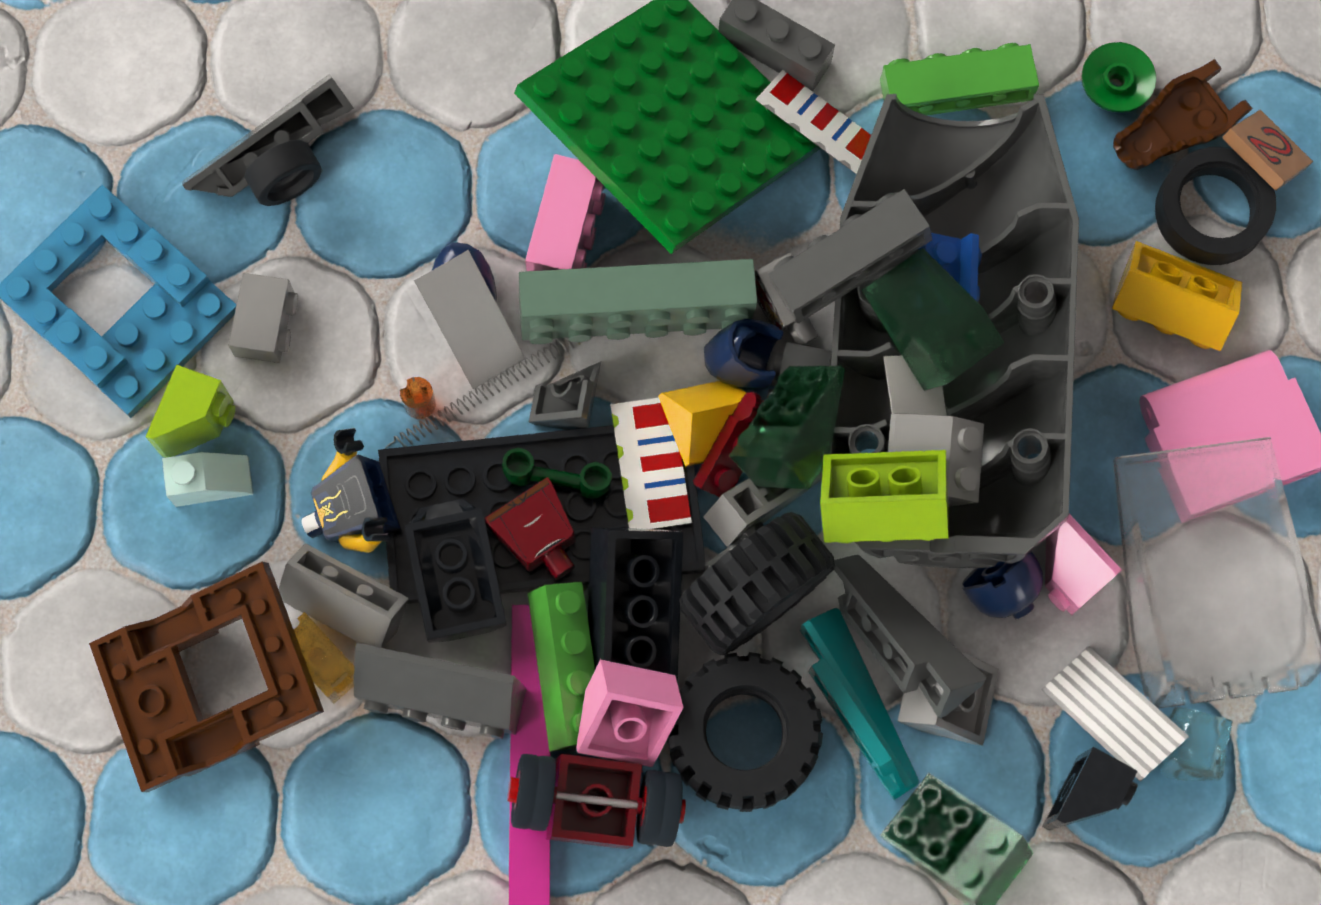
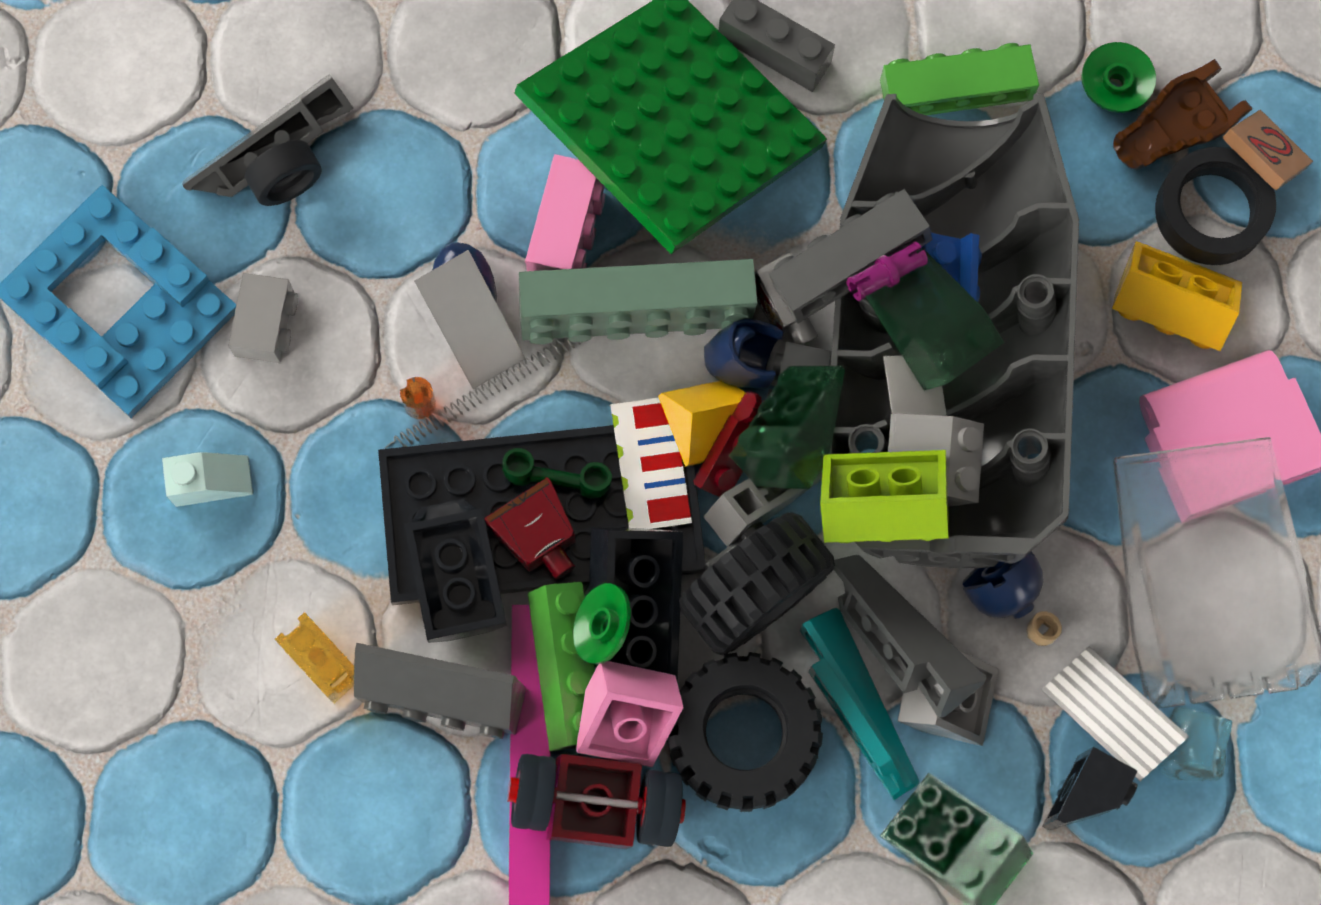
(155, 697): reddish brown piece -> none
(190, 412): lime slope -> none
(341, 597): light grey brick -> none
(352, 500): torso -> none
(566, 402): dark grey slope -> none
(601, 623): none -> green dish
(816, 119): sticker -> none
(887, 271): none -> magenta pin
(1050, 635): none -> tan hinge
(1075, 566): bright pink slope -> none

